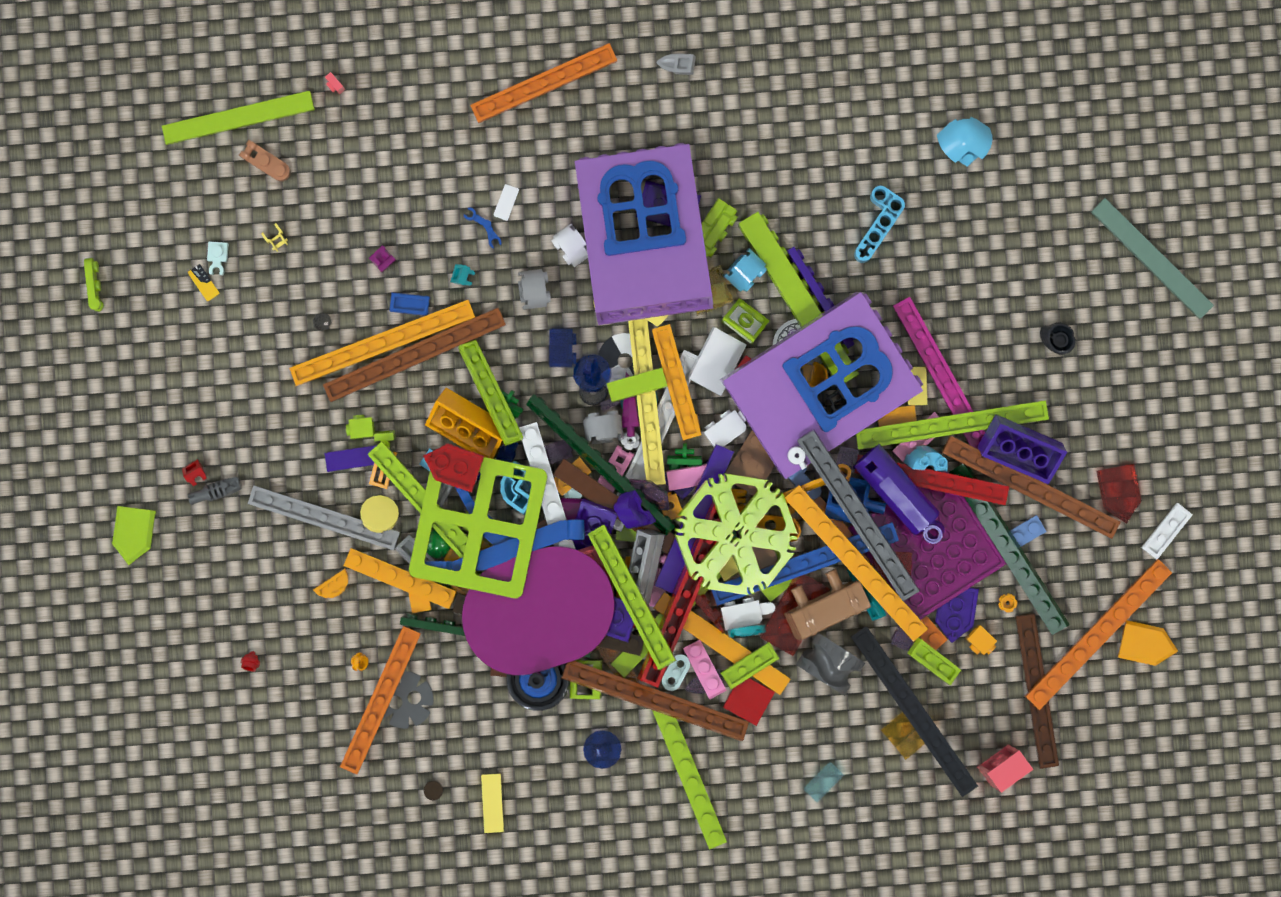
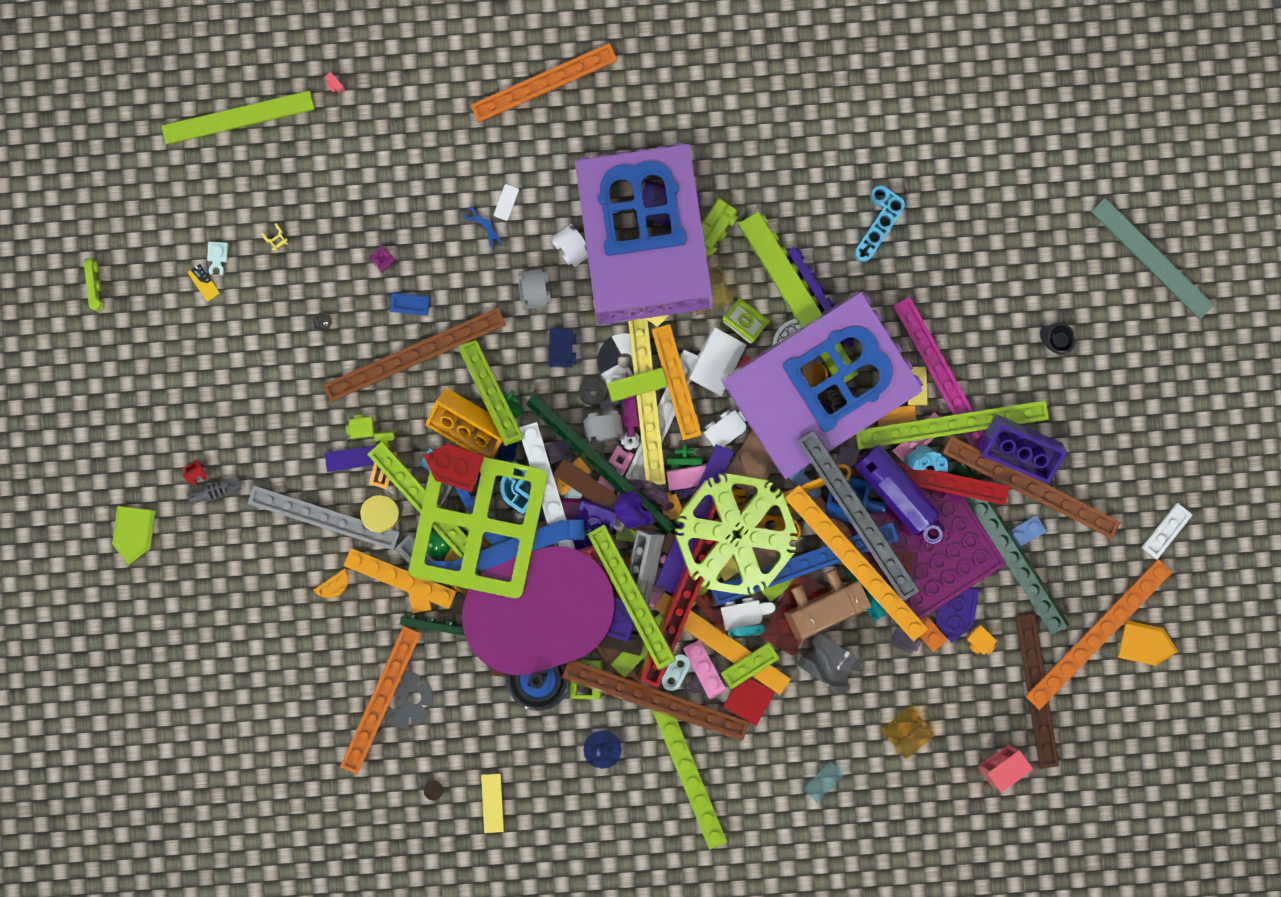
(250, 662): red plate -> none
(266, 162): nougat plate -> none
(359, 662): light orange plate -> none
(382, 343): light orange plate -> none
(460, 275): teal tile -> none
(592, 373): clear blue tile -> none
(678, 63): light grey plate -> none
(745, 270): medium azure brick -> none
(797, 460): white piece -> none
(914, 712): black plate -> none
(934, 661): lime plate -> none
(965, 140): medium azure brick -> none
(1012, 602): light orange plate -> none
(1119, 491): clear red tile -> none

